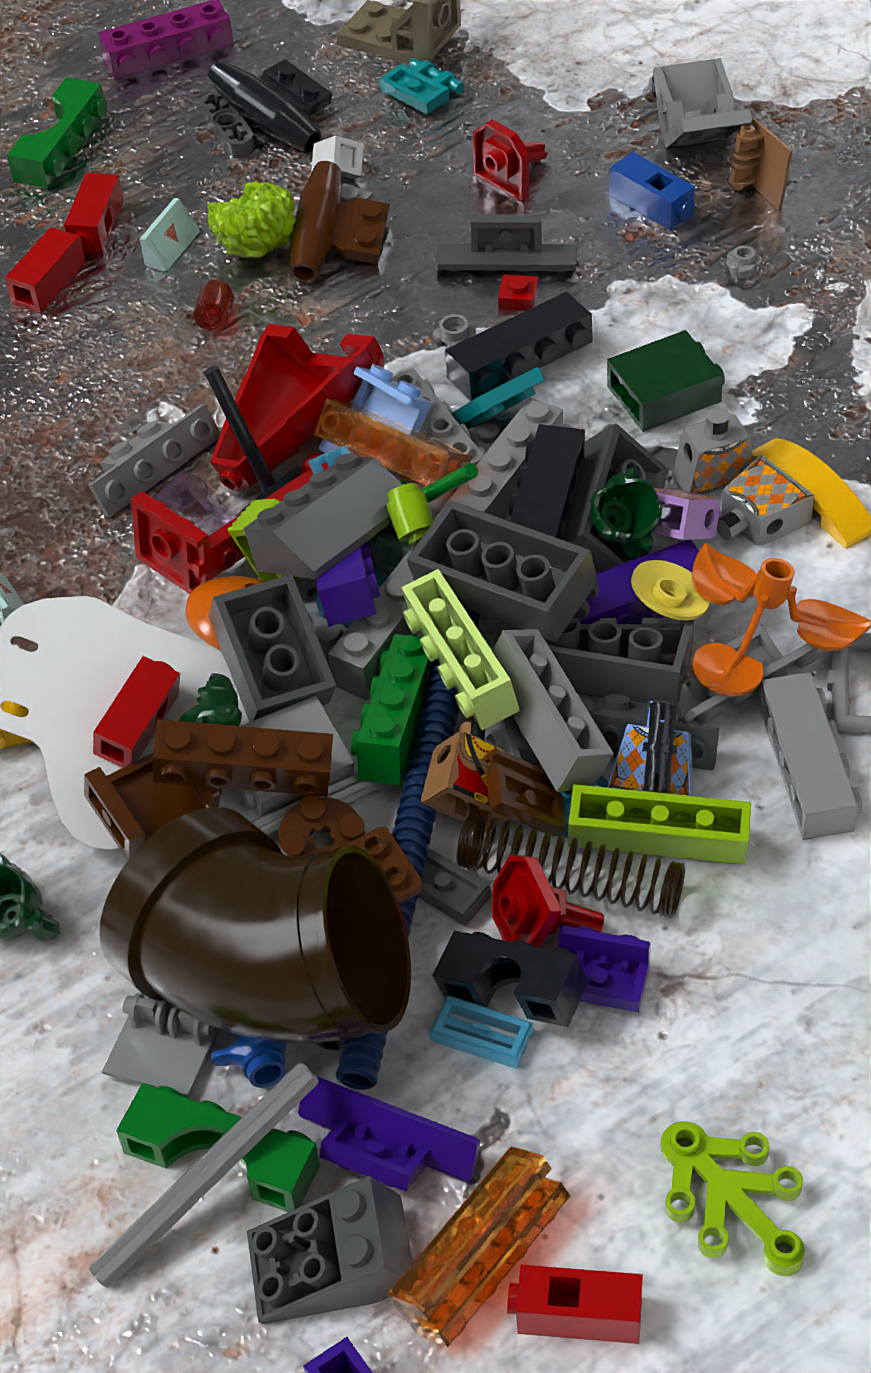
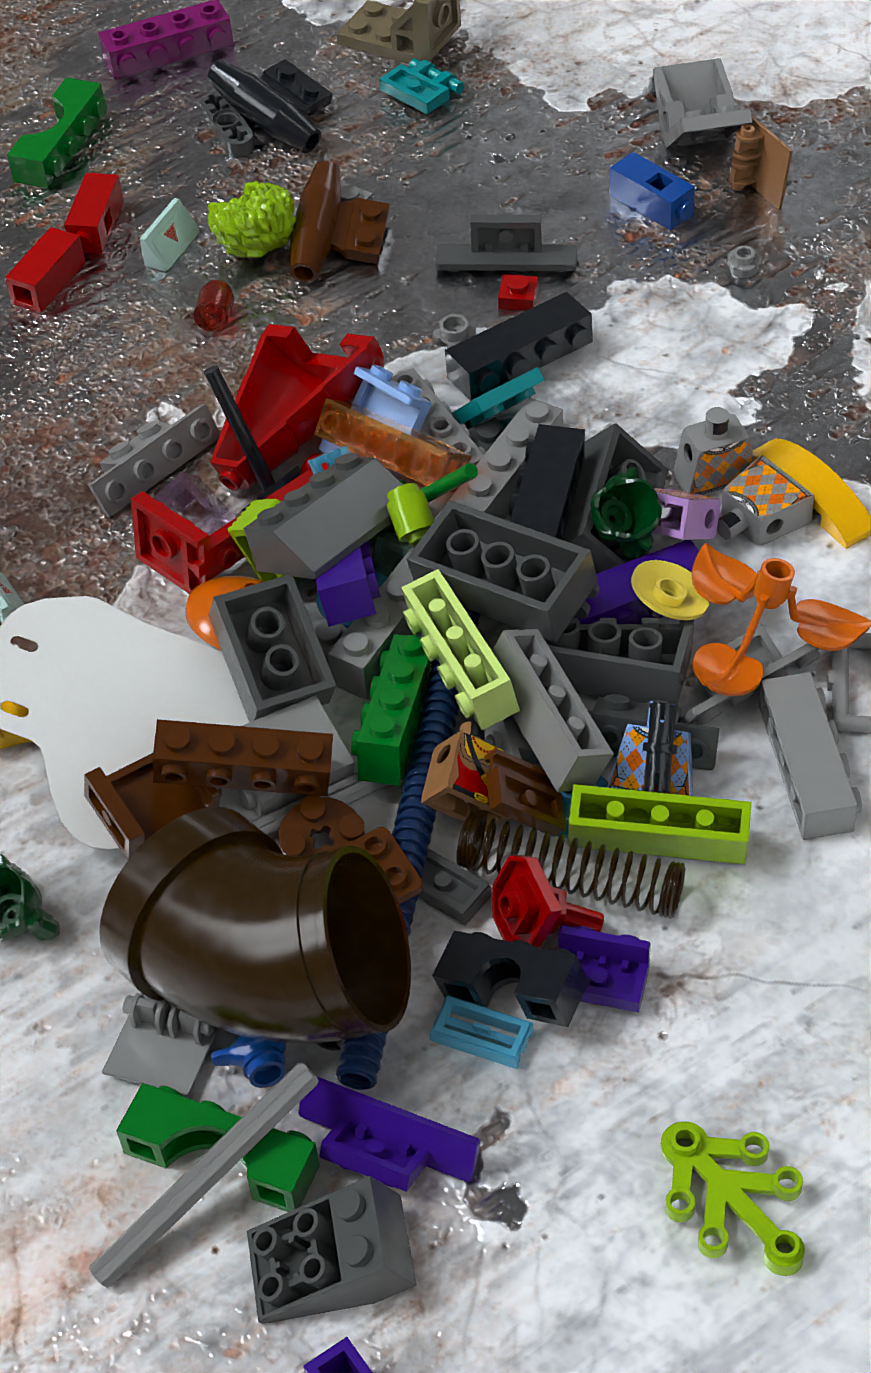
(135, 711): red brick -> none
(216, 703): dark green hair -> none
(341, 151): white panel -> none
(478, 1246): clear orange brick -> none
(505, 158): red piece -> none
(577, 1303): red brick -> none
(665, 380): dark green brick -> none

